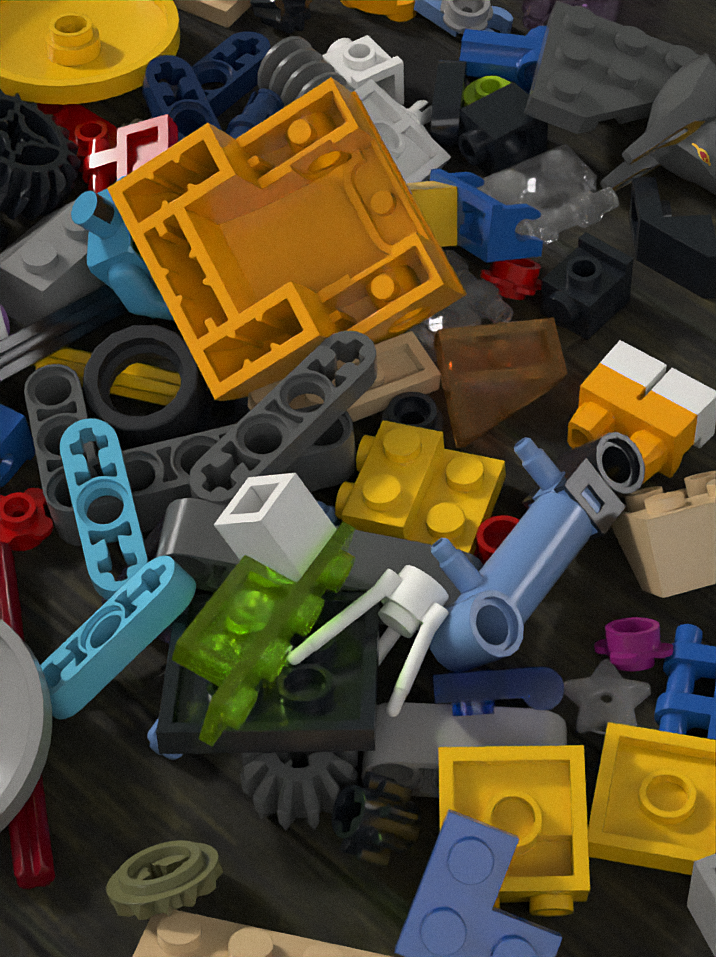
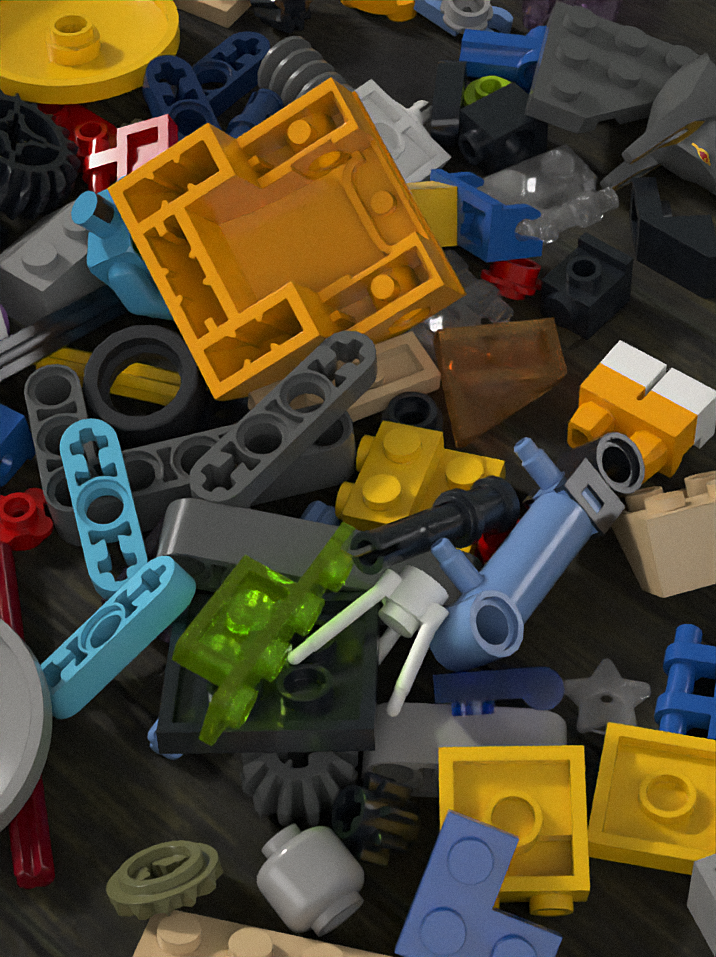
(276, 524): white brick -> none
(310, 879): none -> light grey head
(364, 61): white brick -> none
(456, 515): none -> black pin
(633, 643): magenta plate -> none

